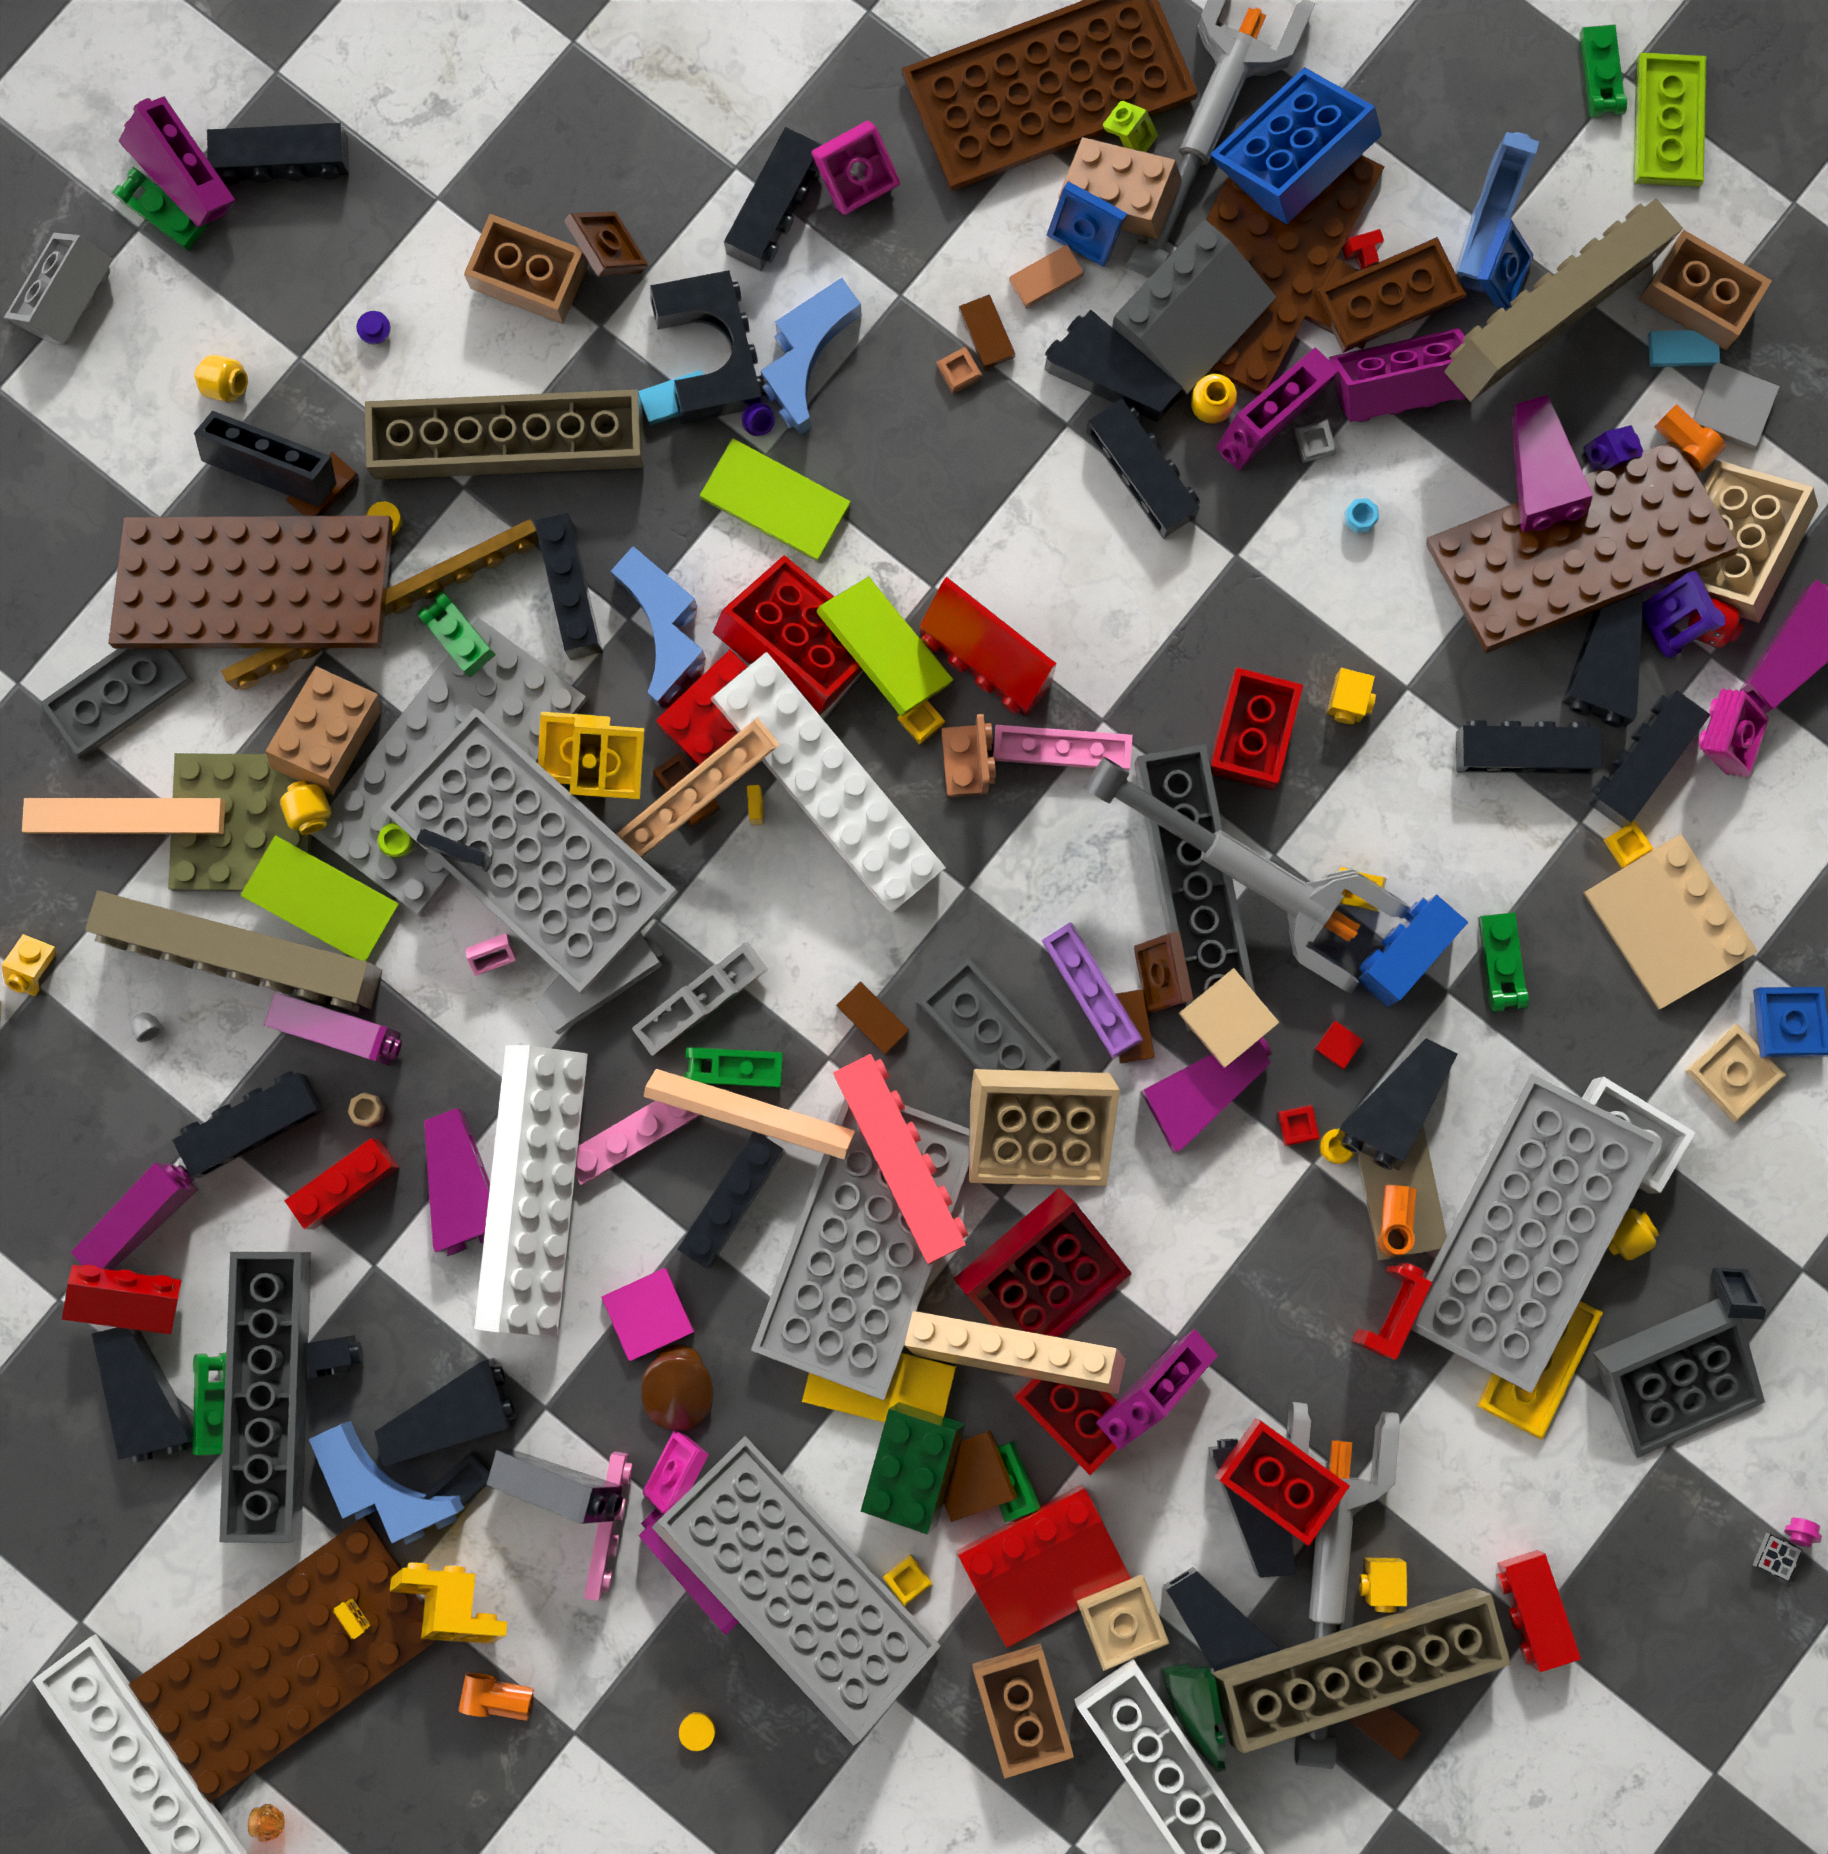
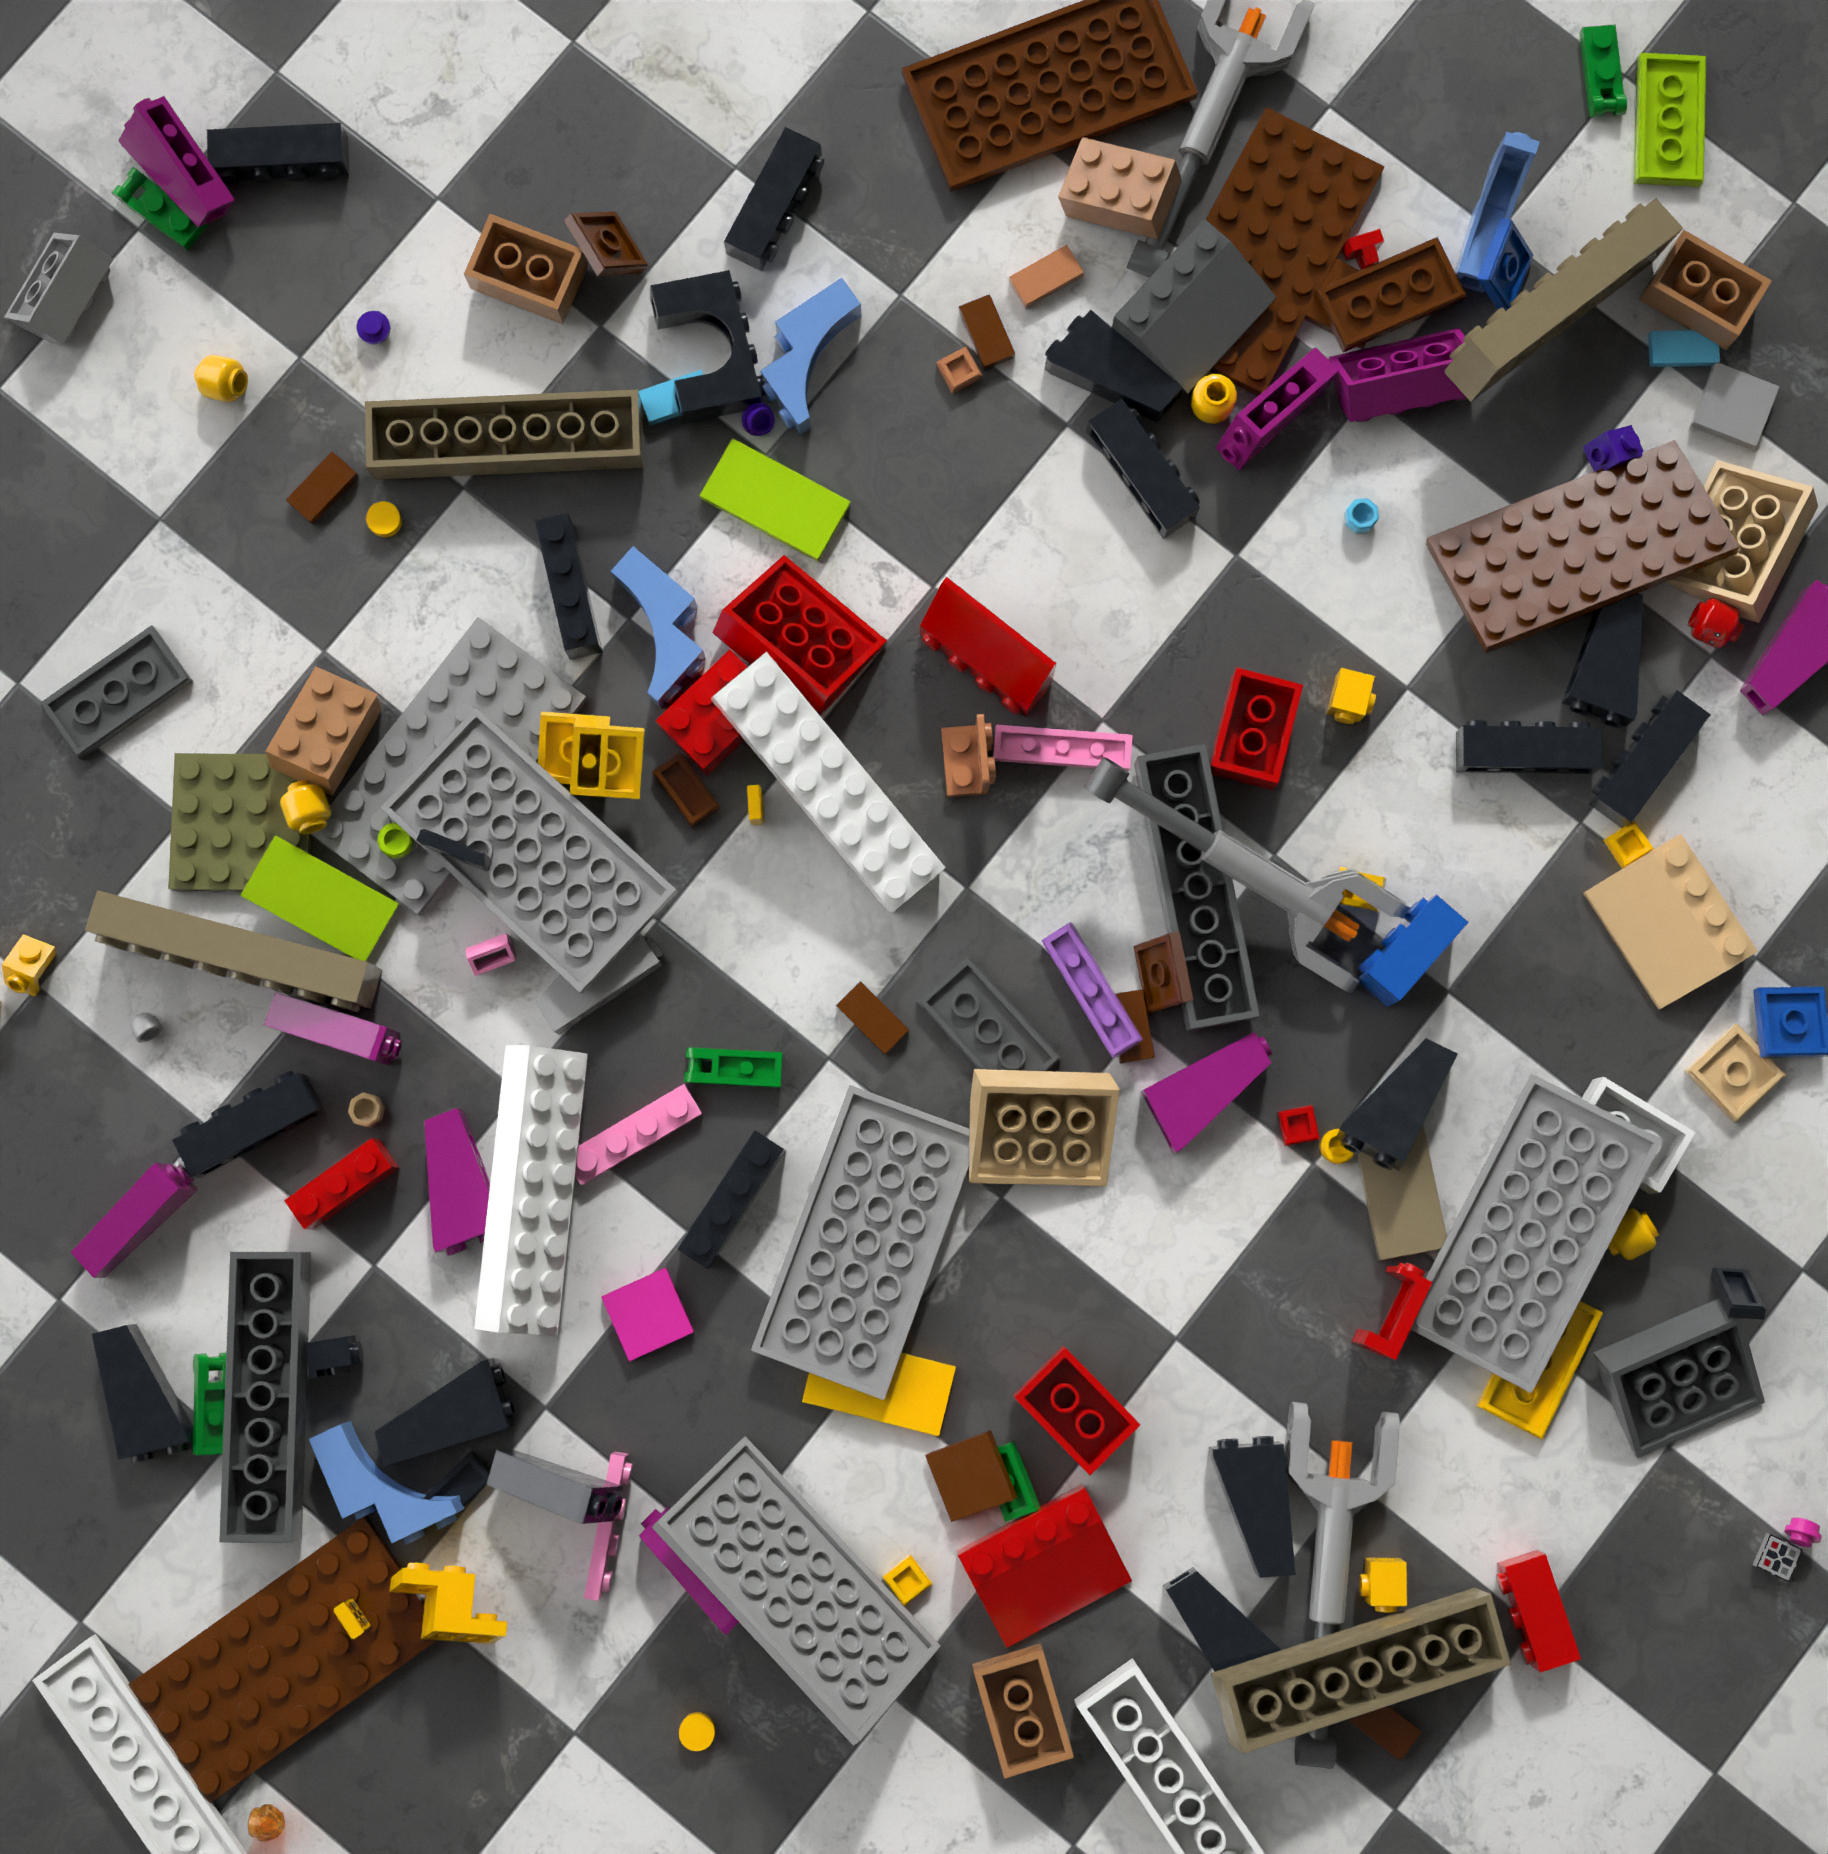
(121, 1299): red brick -> none
(123, 816): light nougat tile -> none
(251, 582): reddish brown plate -> none
(265, 458): black brick -> none
(398, 598): pearl gold plate -> none
(456, 634): plate -> none
(487, 1696): orange piece -> none
(674, 1471): dark pink tile -> none
(677, 1389): reddish brown piece -> none
(699, 788): light nougat tile -> none
(699, 999): light grey slope -> none
(749, 1113): light nougat tile -> none
(875, 169): dark pink brick -> none
(884, 646): lime tile -> none
(899, 1158): coral brick -> none
(912, 1467): dark green brick -> none
(922, 722): yellow tile -> none
(1015, 1352): brick -> none
(1044, 1270): dark red slope -> none
(1086, 224): blue tile -> none
(1122, 1622): tan tile -> none
(1132, 126): lime bracket -> none
(1157, 1390): magenta slope -> none
(1197, 1709): dark green brick -> none
(1228, 1018): tan tile -> none
(1282, 1481): red brick -> none
(1298, 143): blue slope -> none
(1315, 441): light grey tile -> none
(1338, 1045): red tile -> none
(1398, 1216): orange piece -> none
(1503, 961): green plate -> none
(1546, 468): magenta slope -> none
(1675, 605): dark purple plate -> none
(1698, 444): orange piece -> none
(1734, 732): dark pink brick -> none

